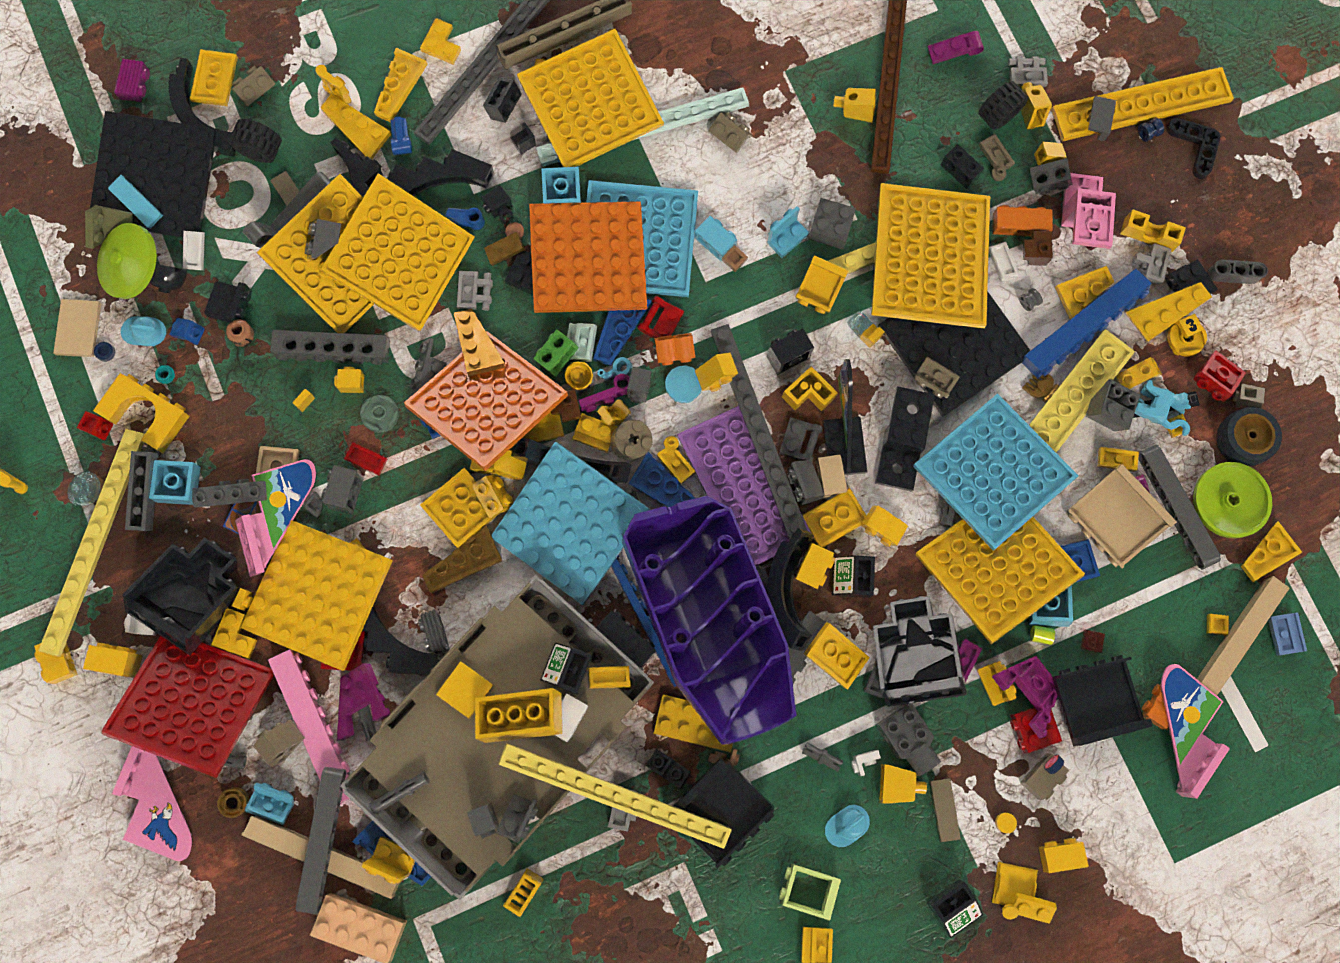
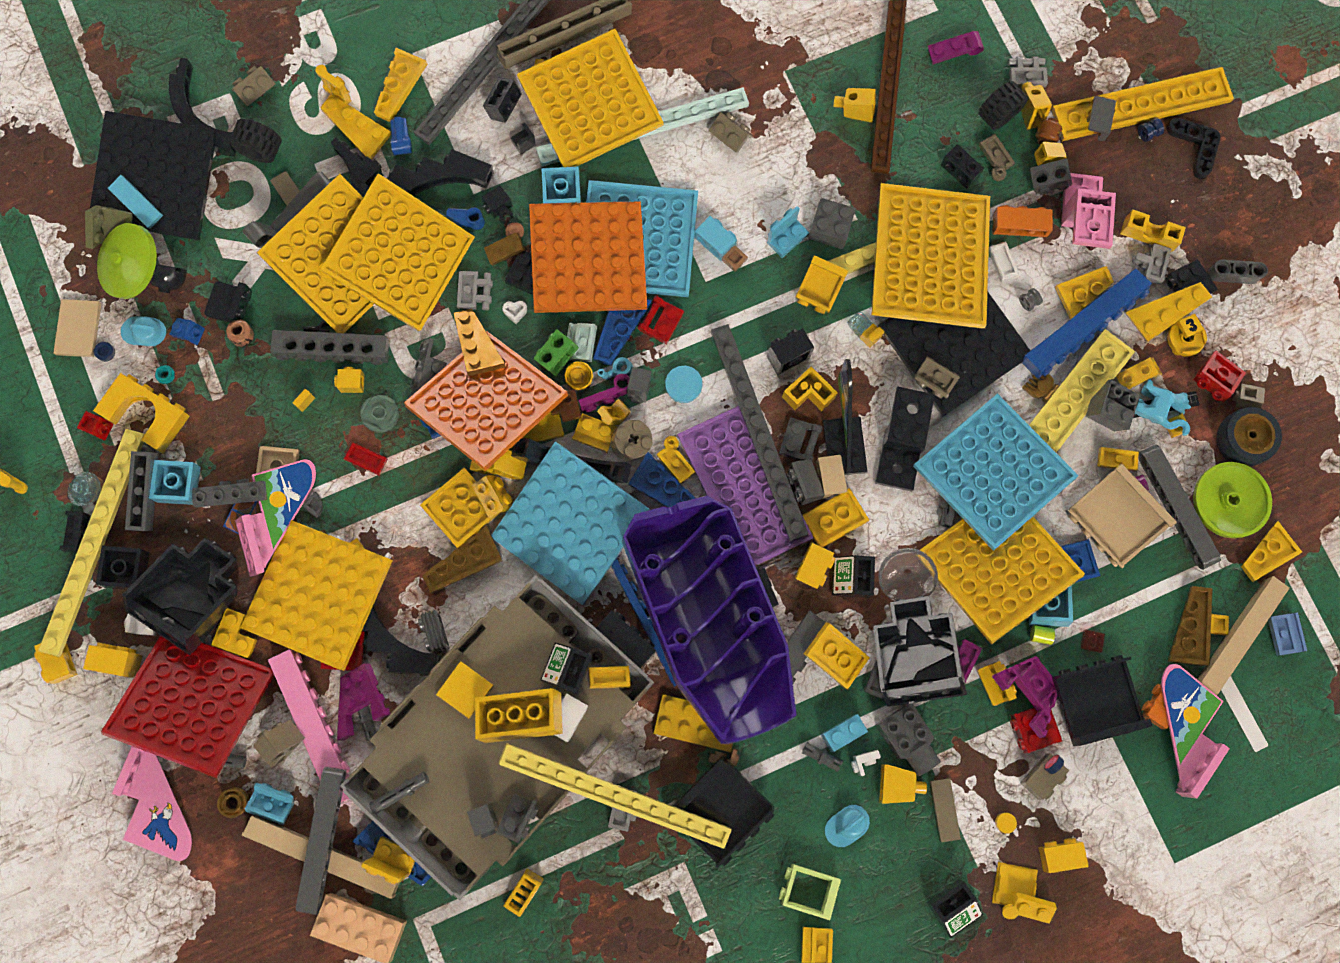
(75, 529): none -> black hinge
(120, 566): none -> black brick
(132, 80): magenta brick -> none
(193, 250): white tile -> none
(213, 77): yellow tile -> none
(243, 599): yellow plate -> none
(317, 328): none -> black hand
(323, 237): dark grey slope -> none
(342, 489): dark grey brick -> none
(437, 44): yellow plate -> none
(515, 311): none -> white tile
(668, 768): black slope -> none
(675, 348): orange brick -> none
(716, 372): yellow brick -> none
(781, 588): black arch -> none
(844, 733): none -> medium azure brick
(884, 525): yellow brick -> none
(918, 582): none -> clear dish
(1038, 249): reddish brown brick -> none
(1048, 131): none -> dark orange head
(1194, 629): none -> pearl gold wing

